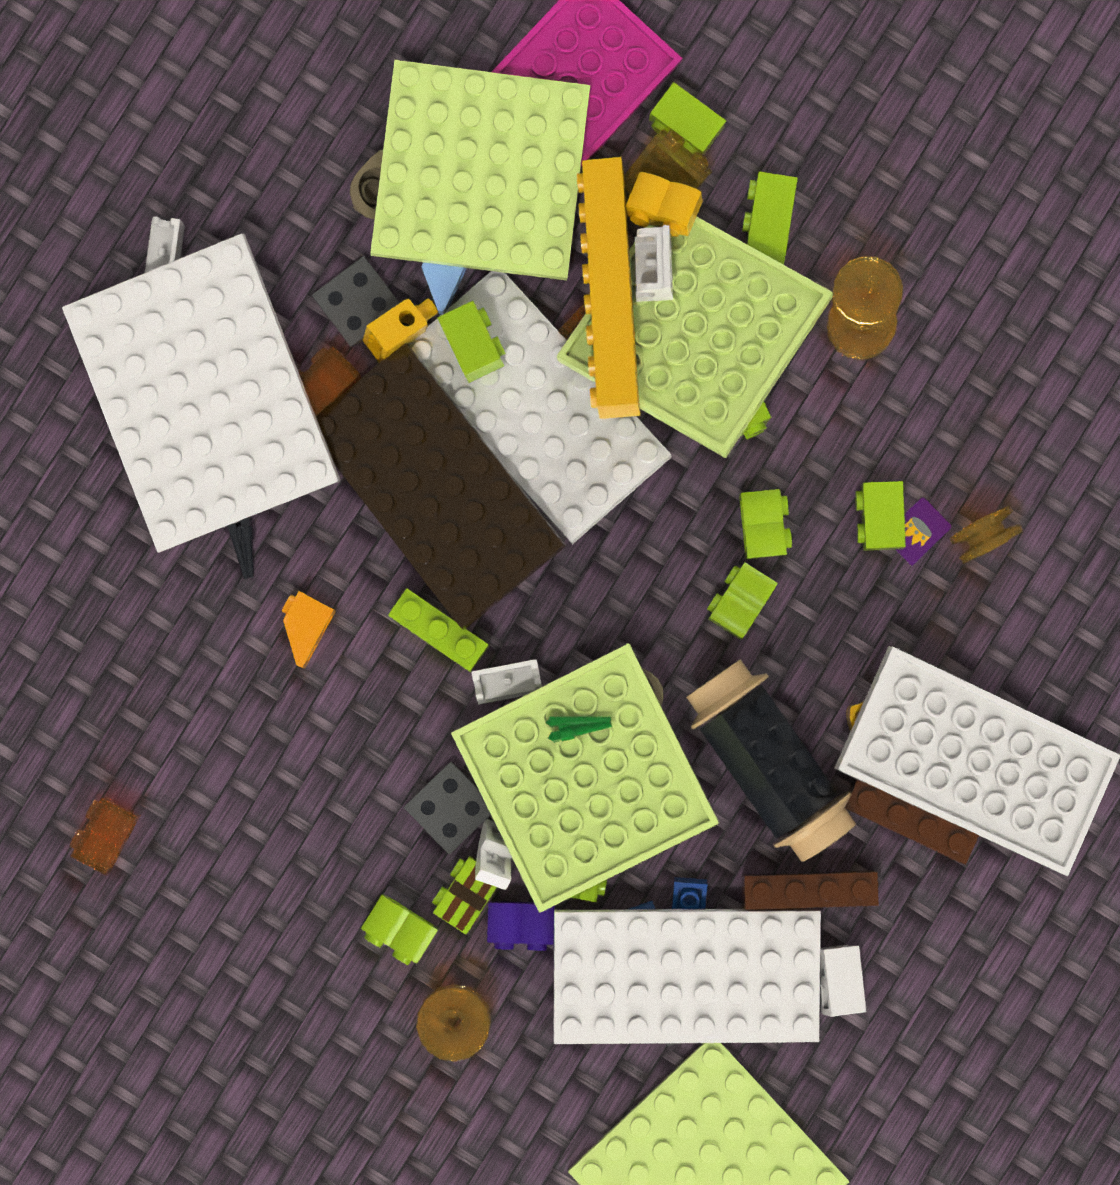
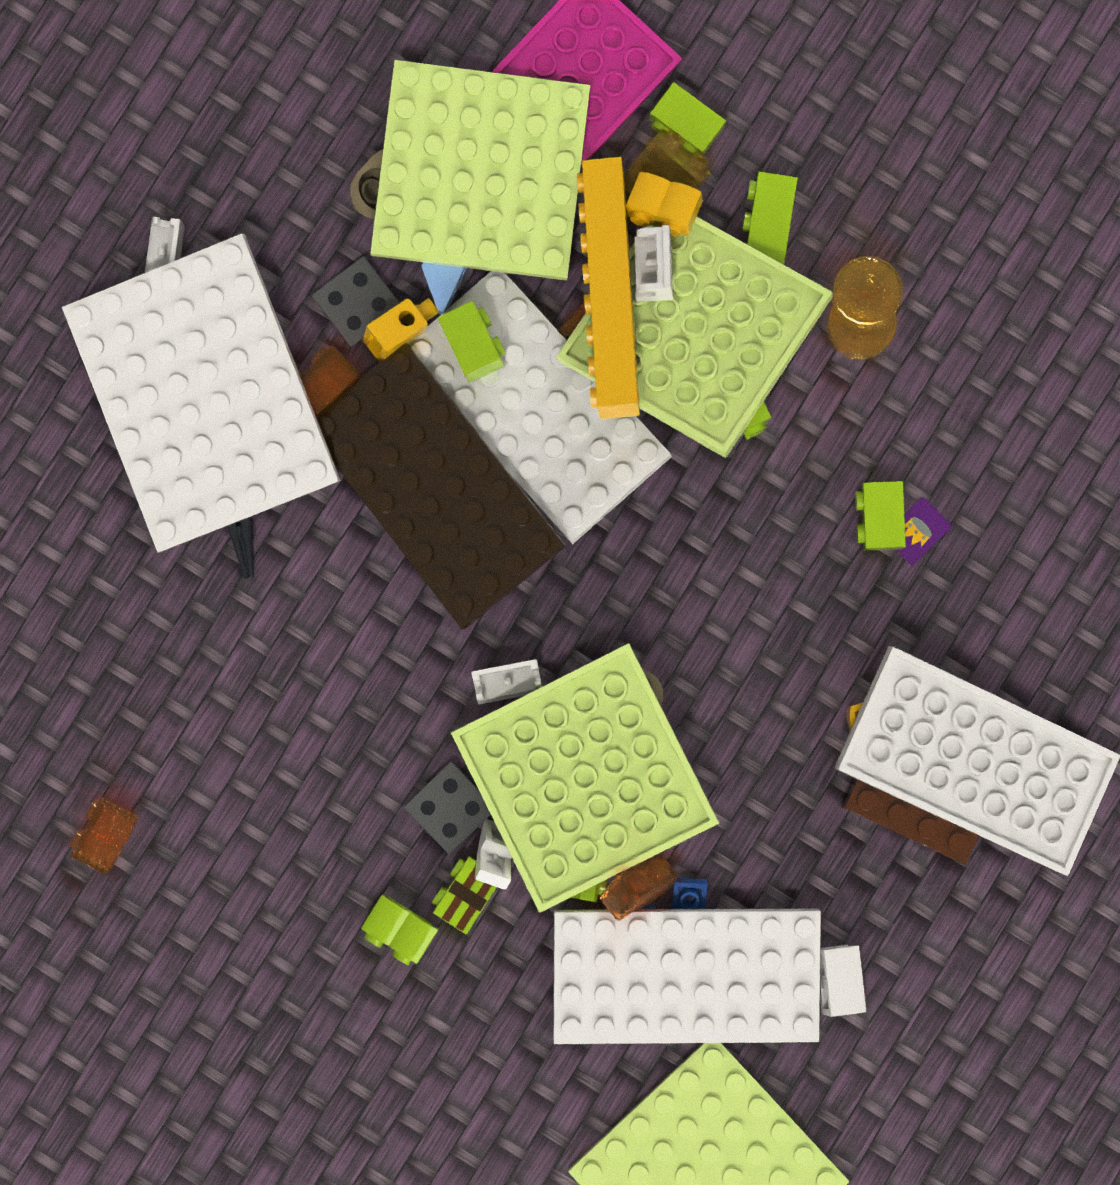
(305, 625): light orange slope -> none
(438, 630): lime brick -> none
(448, 1041): clear yellow wheel -> none
(519, 923): dark purple brick -> none
(575, 726): green piece -> none
(638, 886): none -> clear orange brick
(742, 600): lime brick -> none
(763, 523): lime brick -> none
(770, 762): black brick -> none
(810, 890): reddish brown arch -> none
(986, 534): clear yellow wheel -> none

